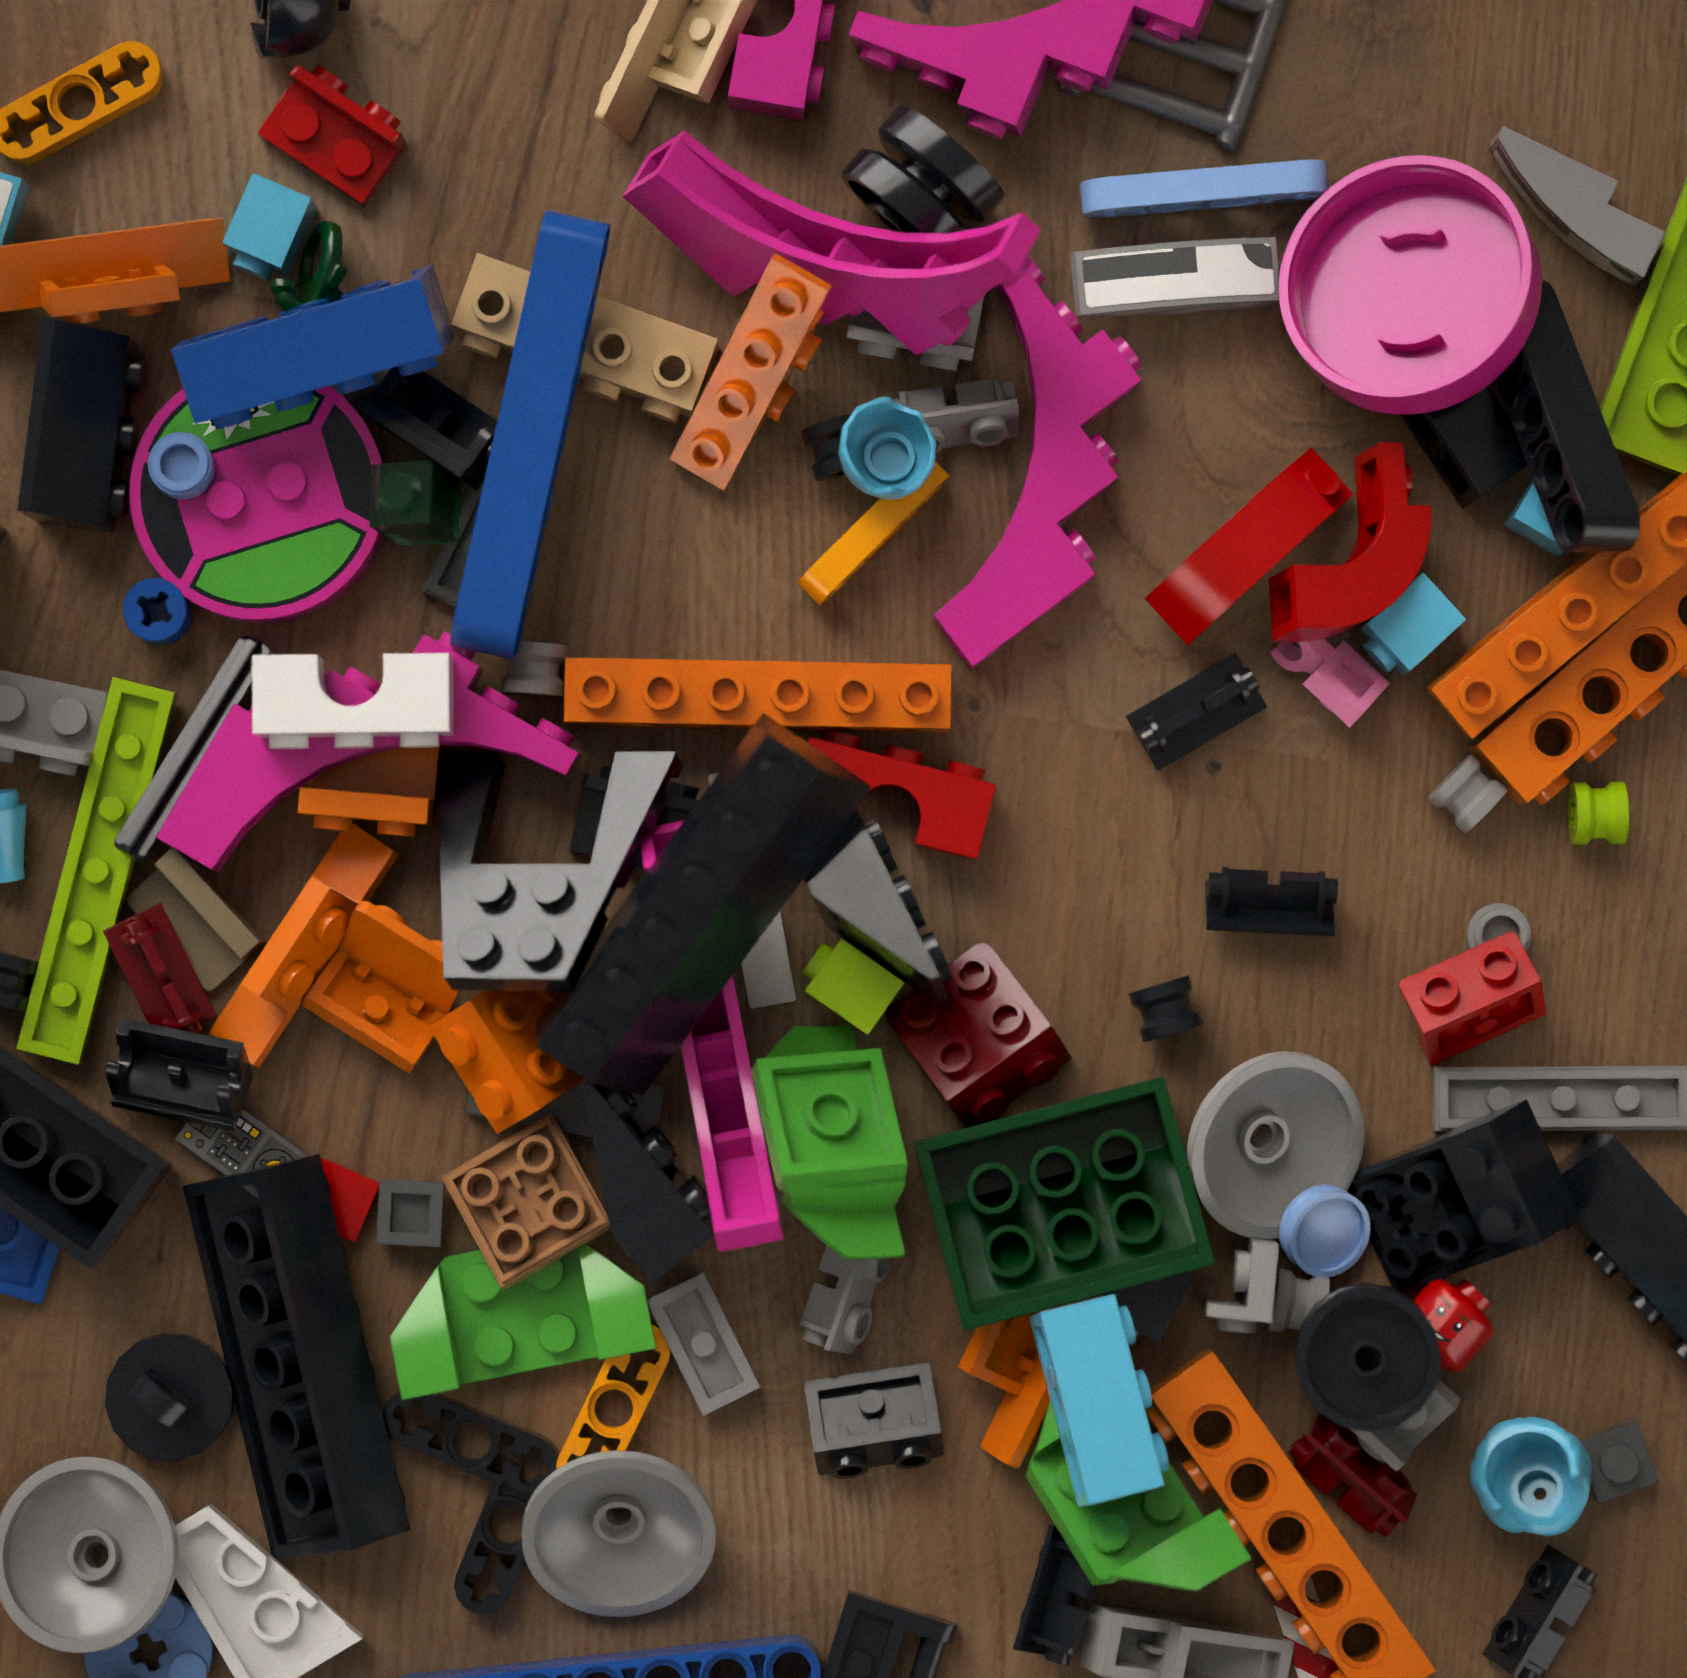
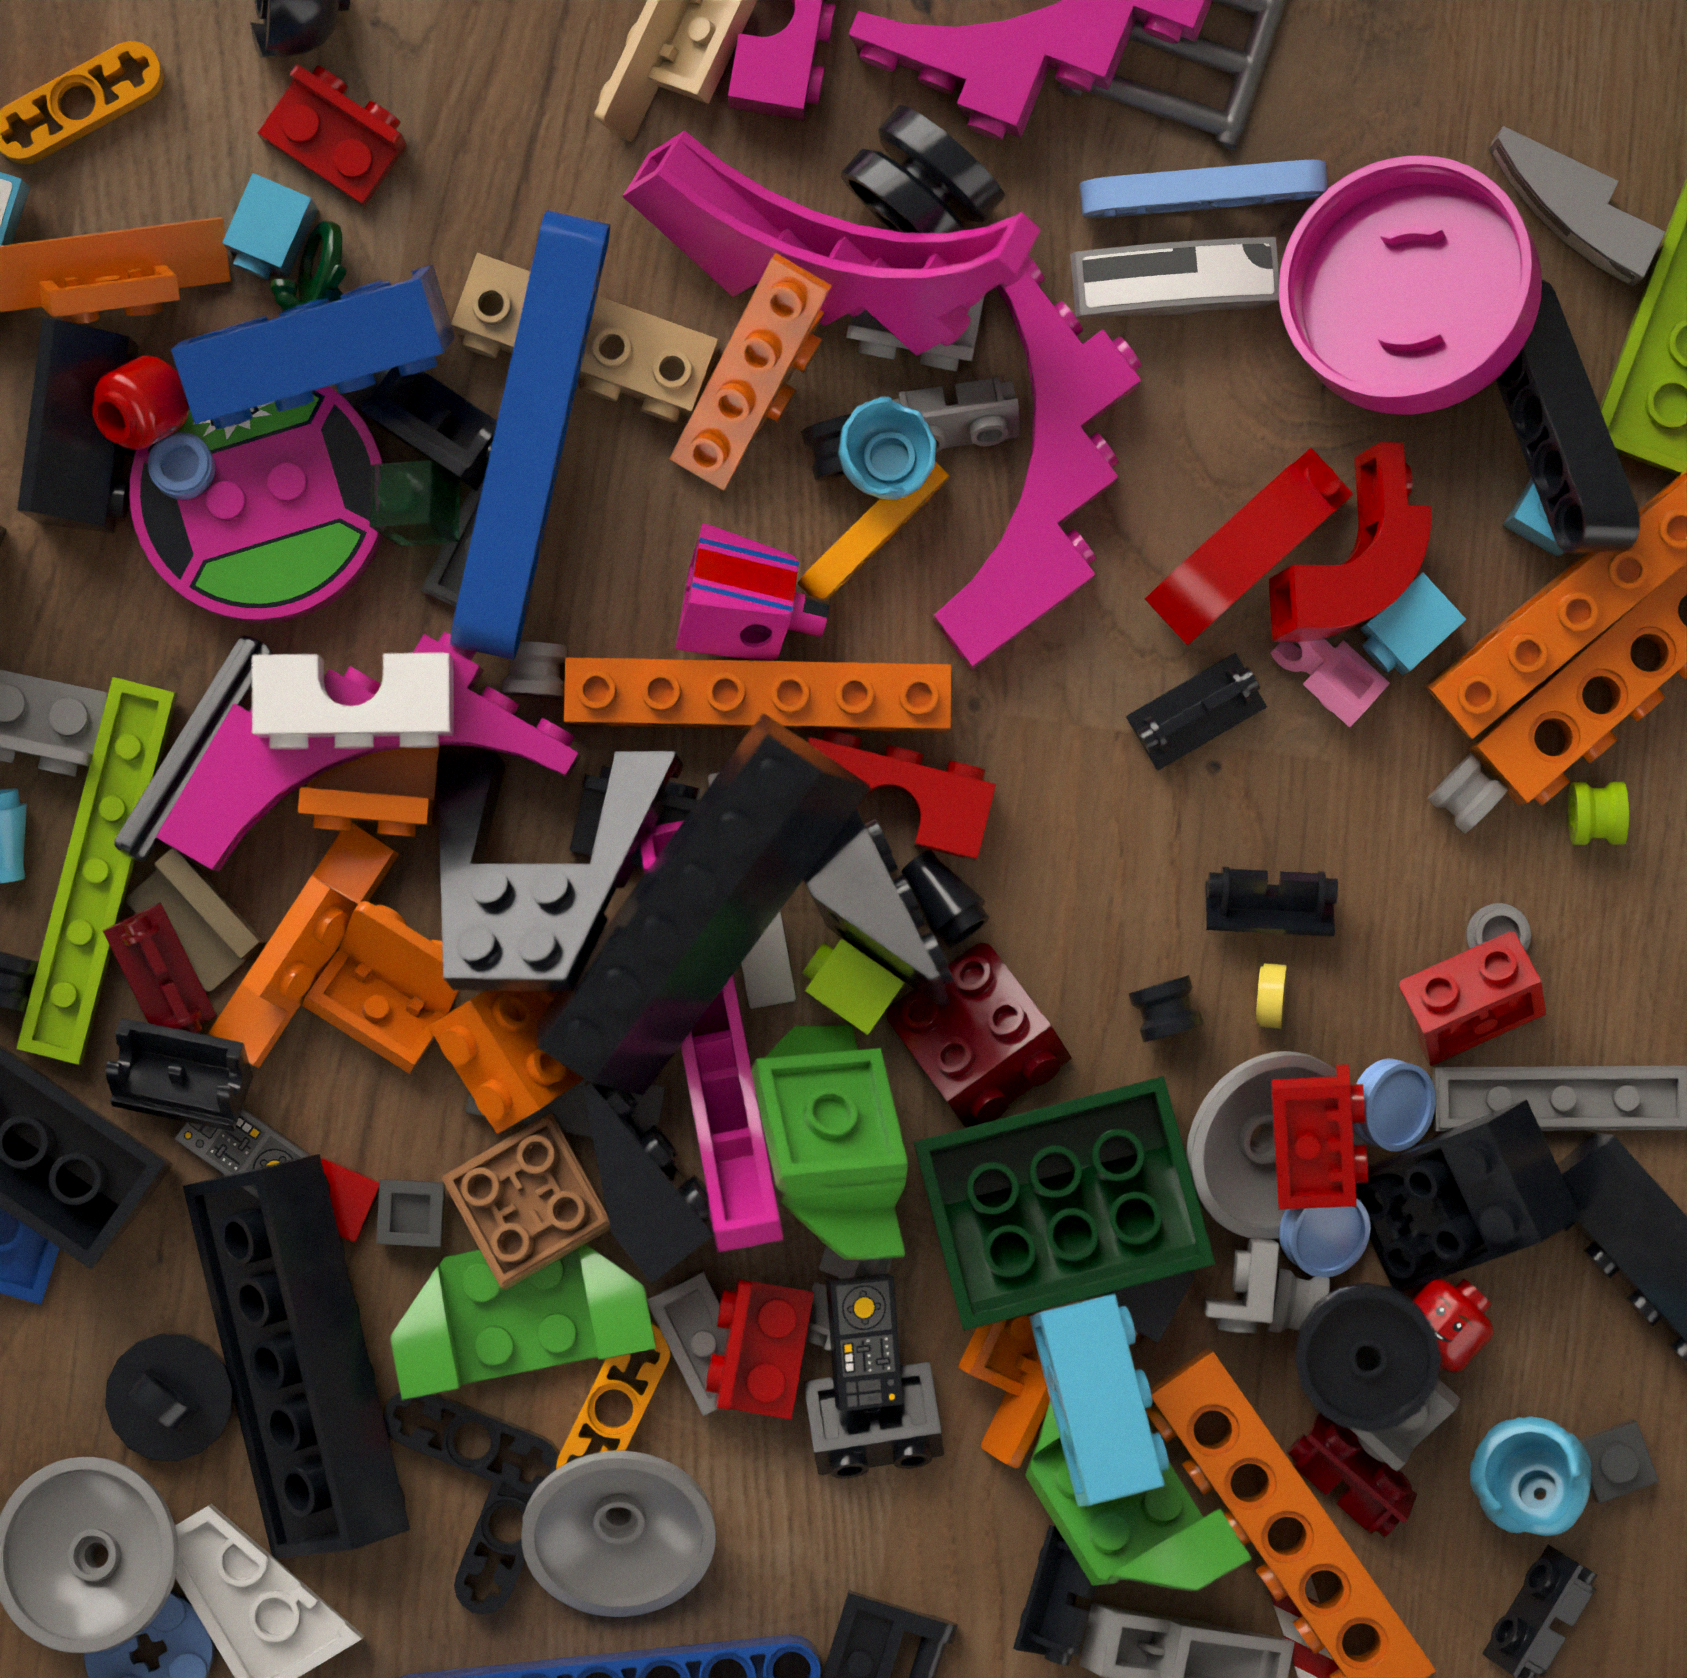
(140, 403): none -> red head
(168, 618): blue wheel -> none
(743, 599): none -> dark pink torso
(761, 1348): none -> red bracket
(864, 1342): none -> tile
(944, 899): none -> black cone
(1271, 995): none -> light yellow tile
(1315, 1141): none -> red bracket
(1396, 1104): none -> light blue piece
(1469, 445): black hinge -> none

